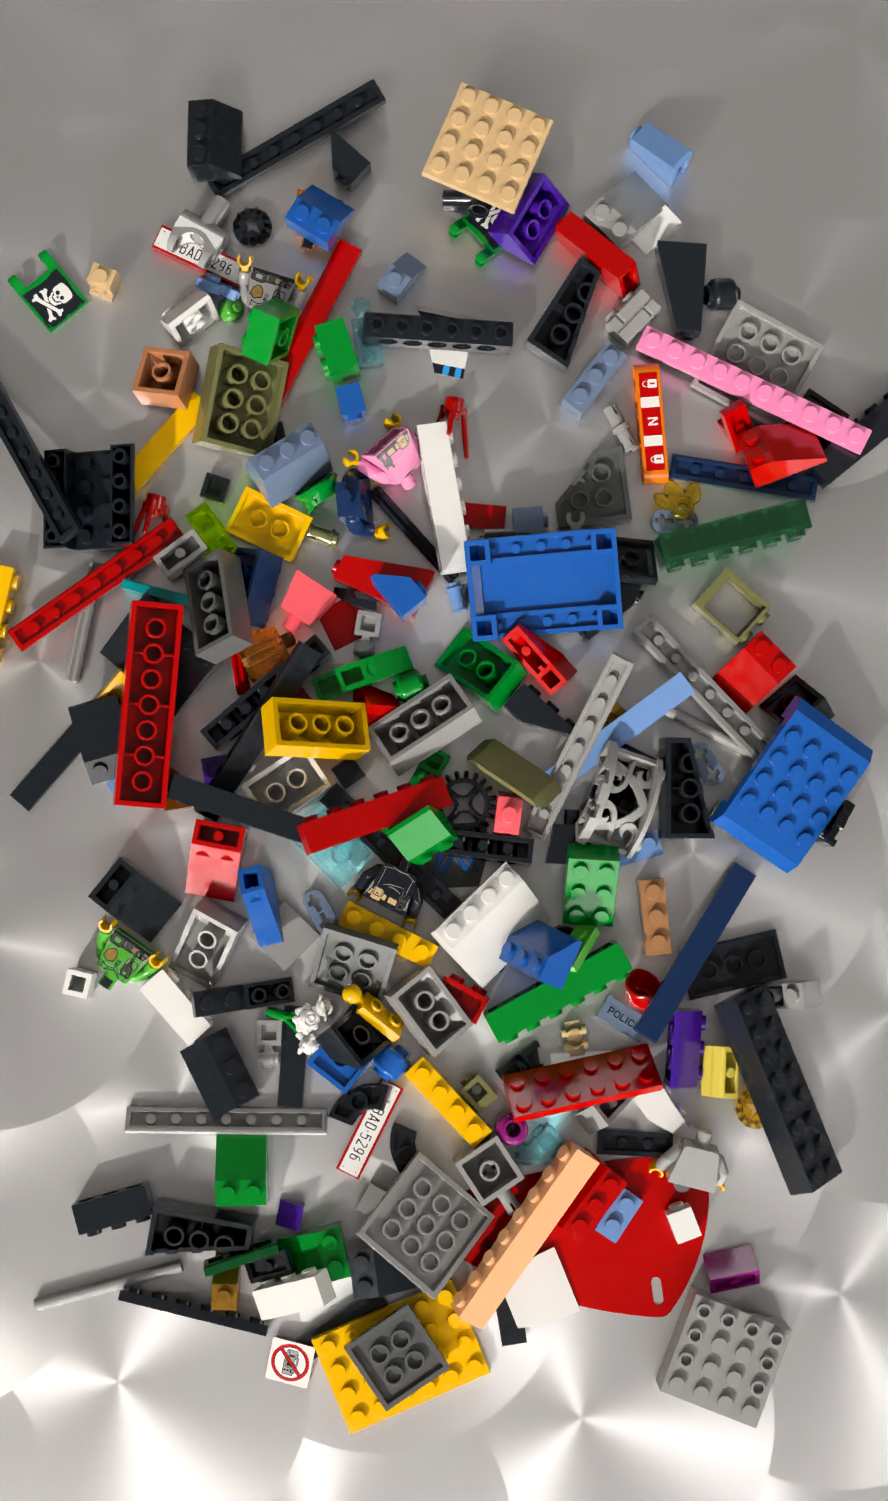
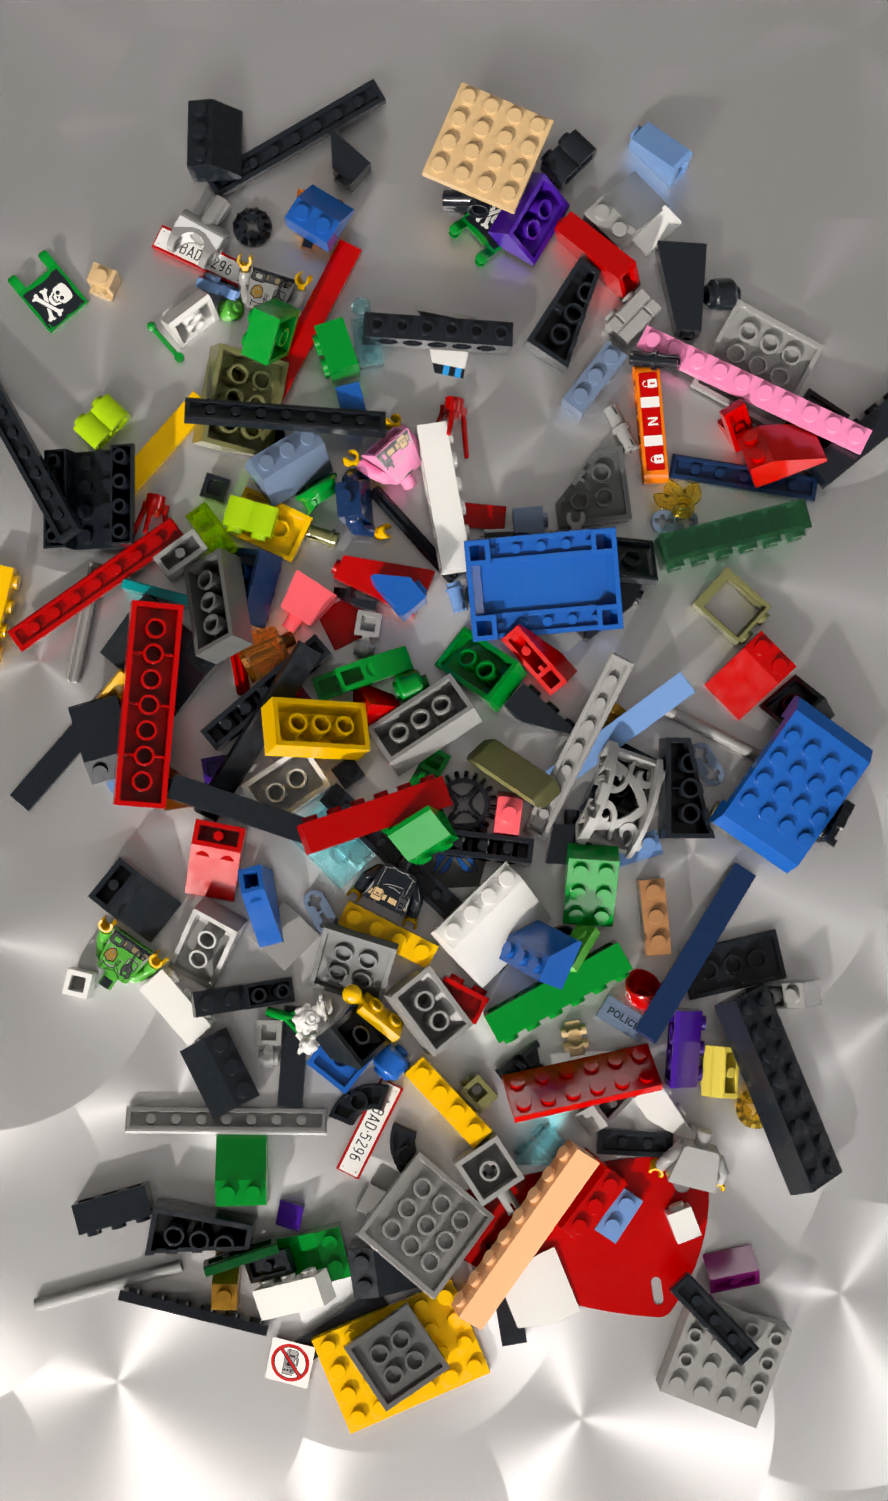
(101, 422): none -> lime brick
(165, 378): nougat slope -> none
(178, 356): none -> green hinge
(250, 517): none -> lime brick
(284, 417): none -> black tile
(400, 278): sand blue slope -> none
(516, 1135): magenta head -> none
(568, 158): none -> black brick
(655, 360): none -> black pin
(708, 693): light grey plate -> none
(714, 1318): none -> black tile

